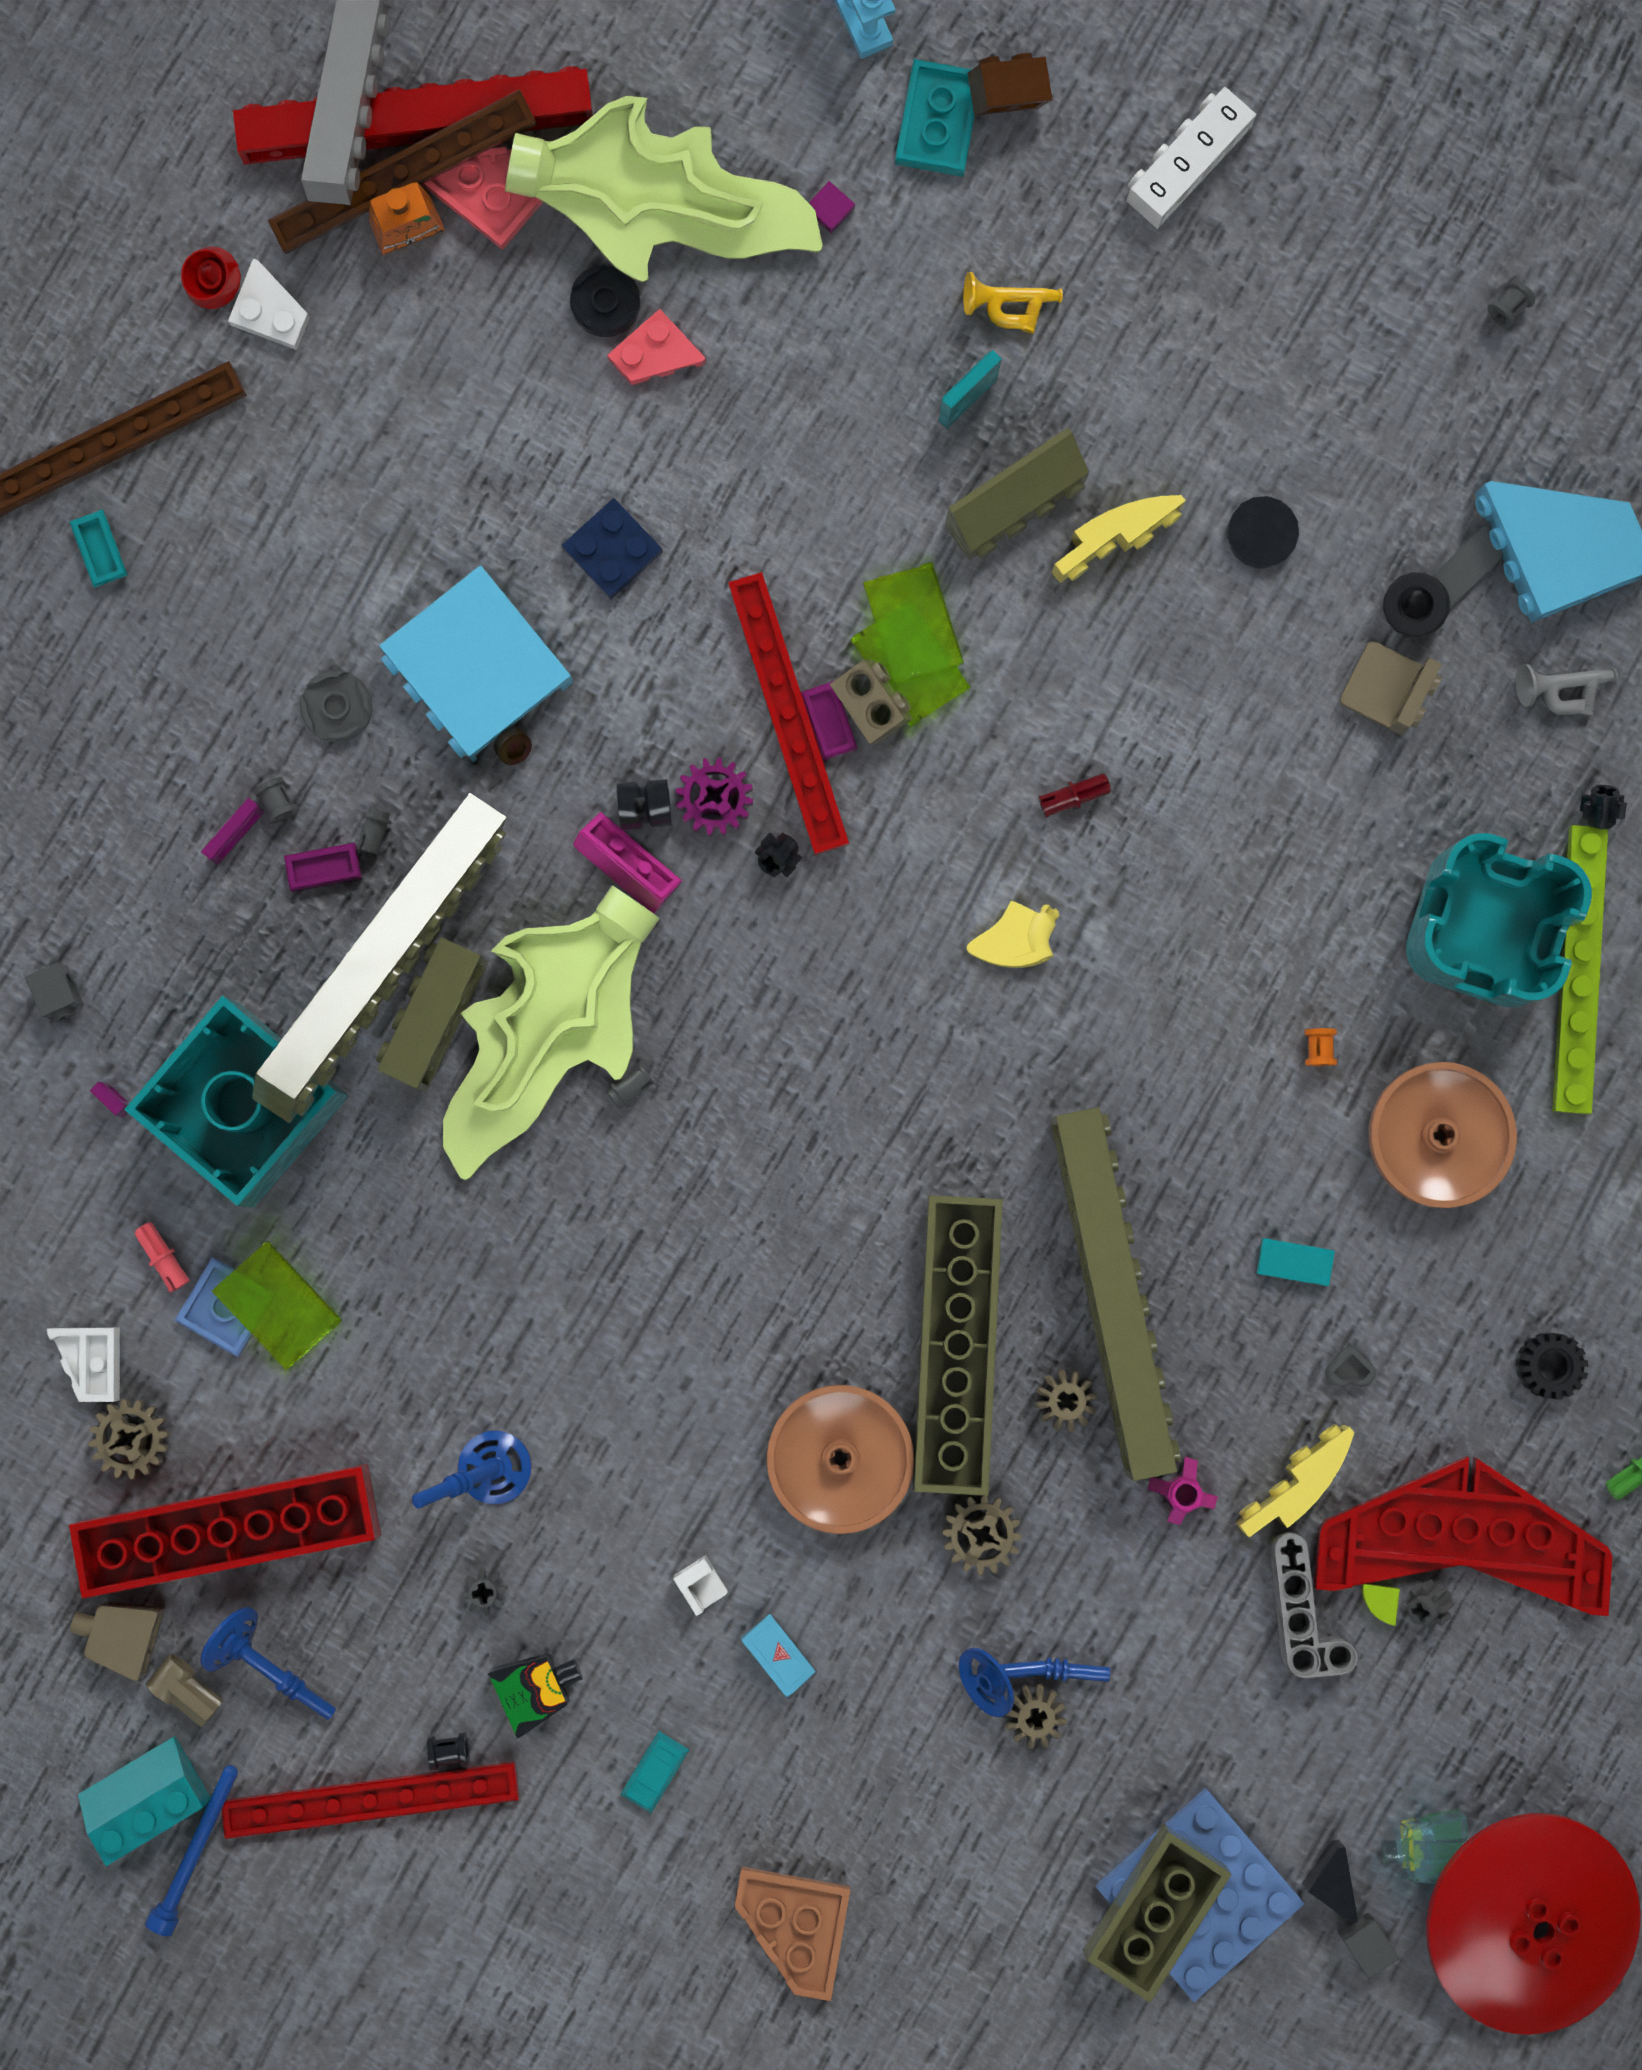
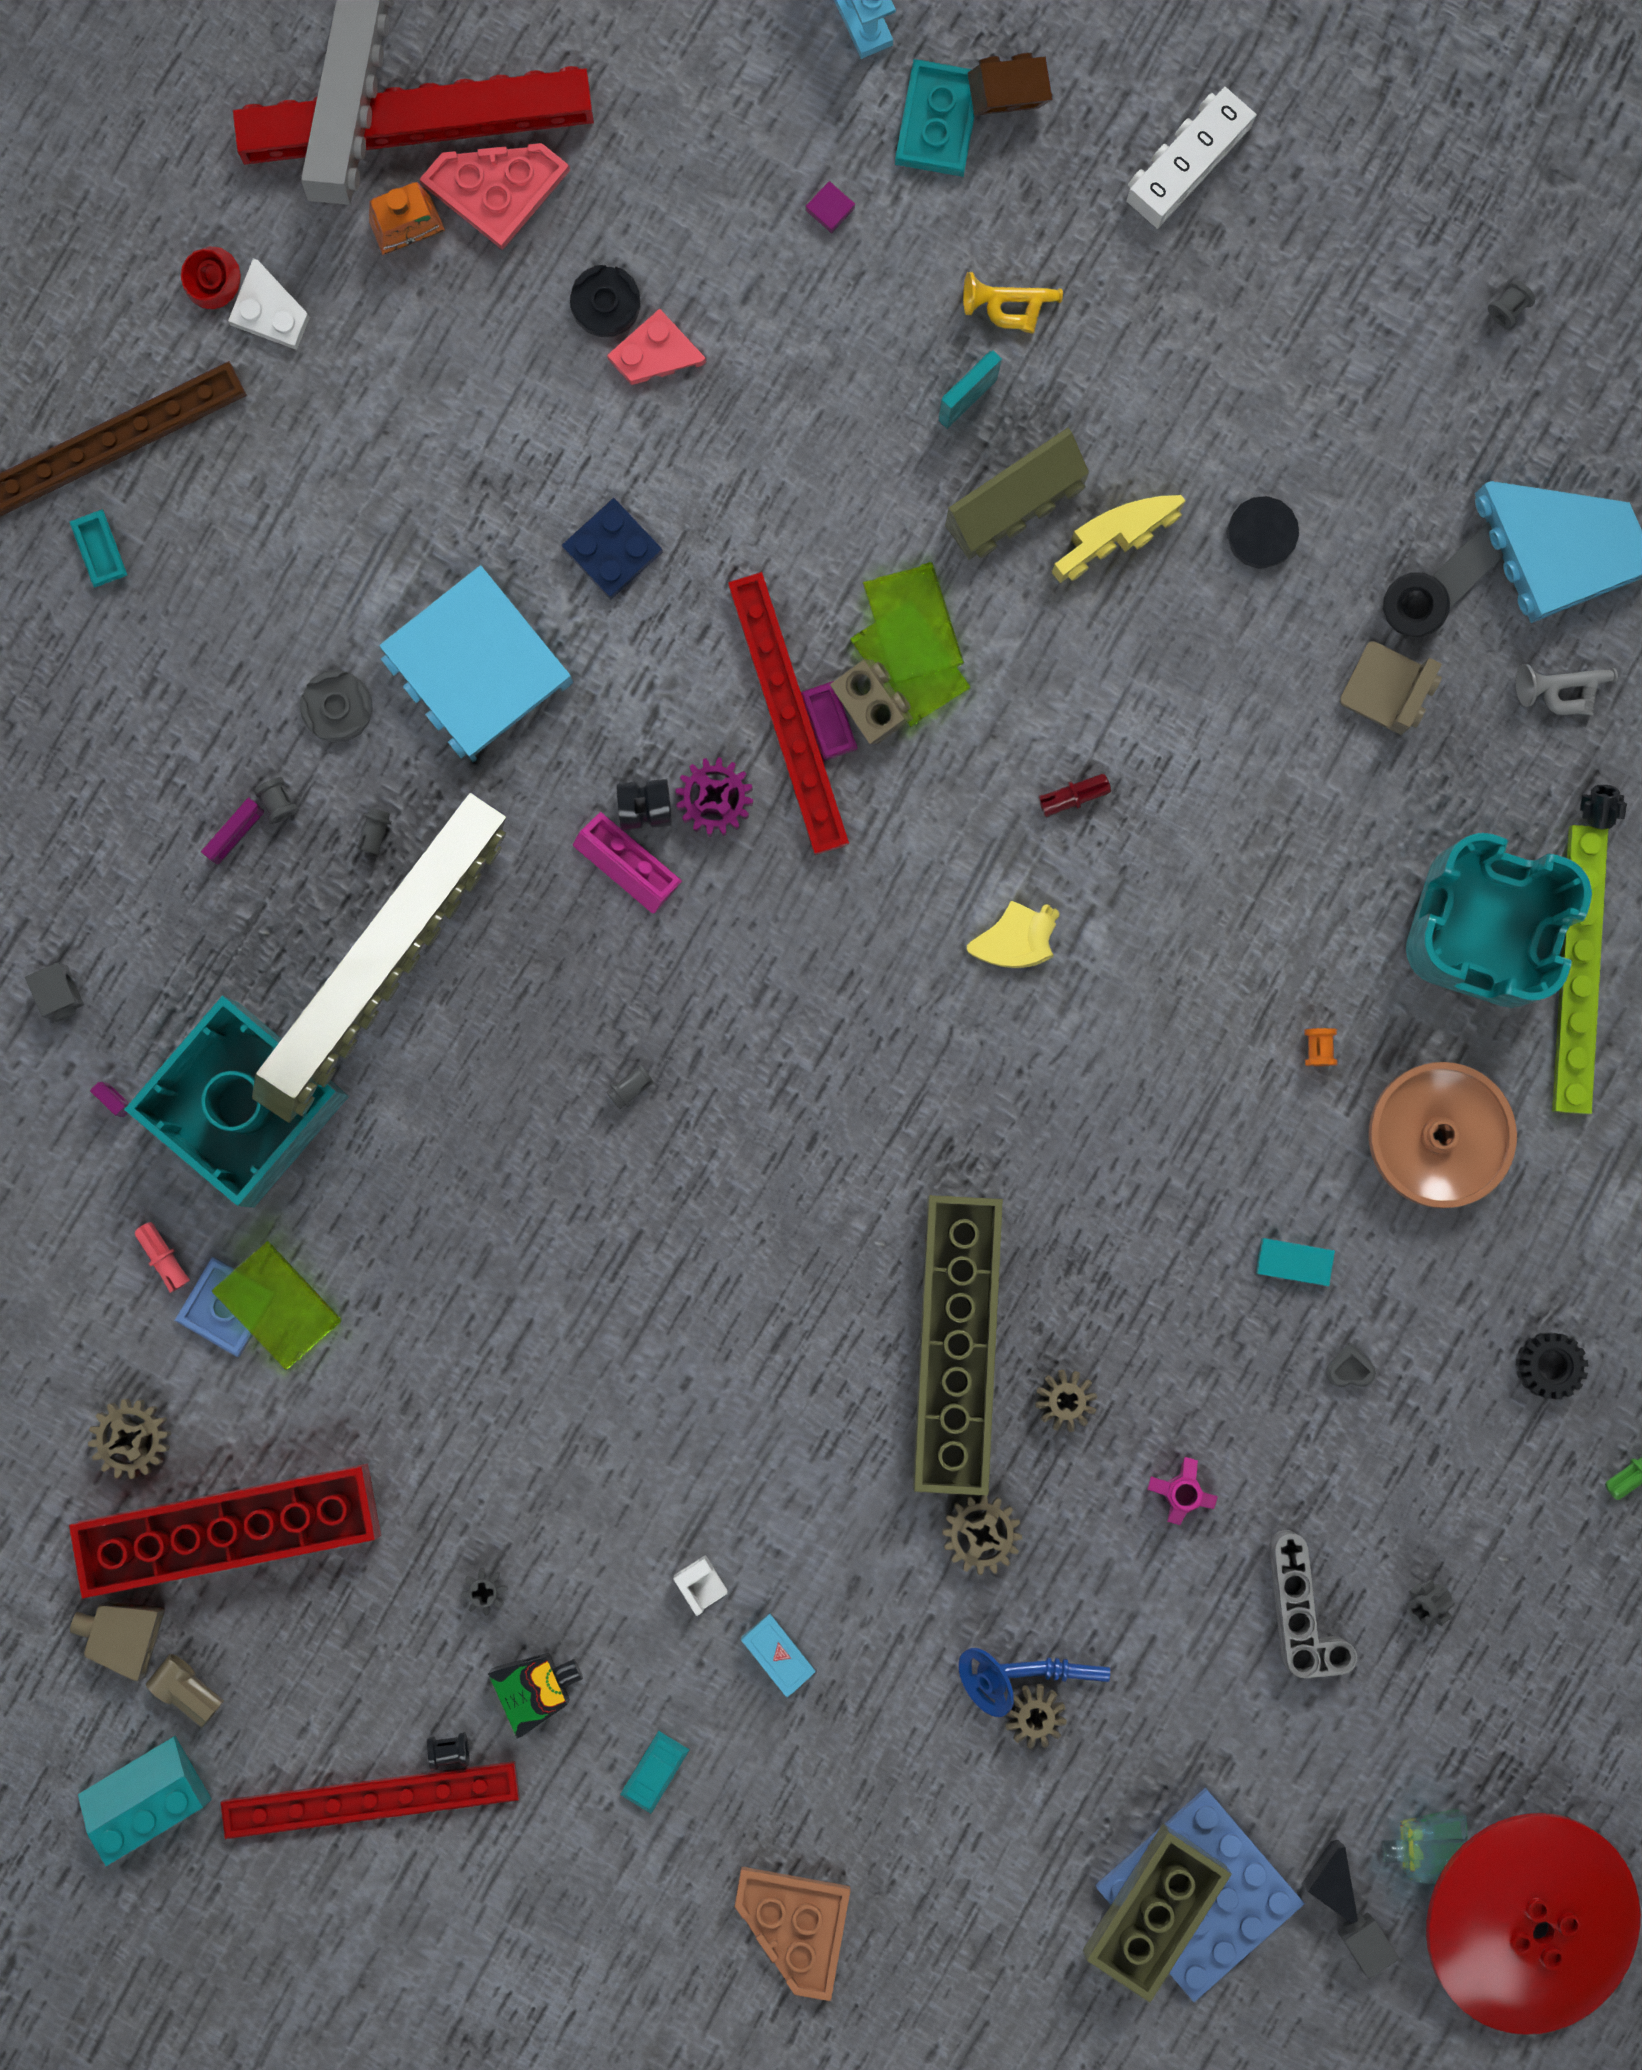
(91, 1361): white wing -> none
(164, 1918): blue piece -> none
(231, 1640): blue dish -> none
(323, 867): magenta tile -> none
(414, 164): reddish brown tile -> none
(432, 1014): olive brick -> none
(484, 1472): blue dish -> none
(512, 746): dark brown tile -> none
(558, 1012): yellowish green piece -> none
(656, 189): yellowish green piece -> none
(778, 855): black gear -> none
(847, 1494): nougat dish -> none
(1113, 1294): olive brick -> none
(1311, 1474): light yellow slope -> none
(1381, 1601): lime tile -> none
(1442, 1525): red wing -> none

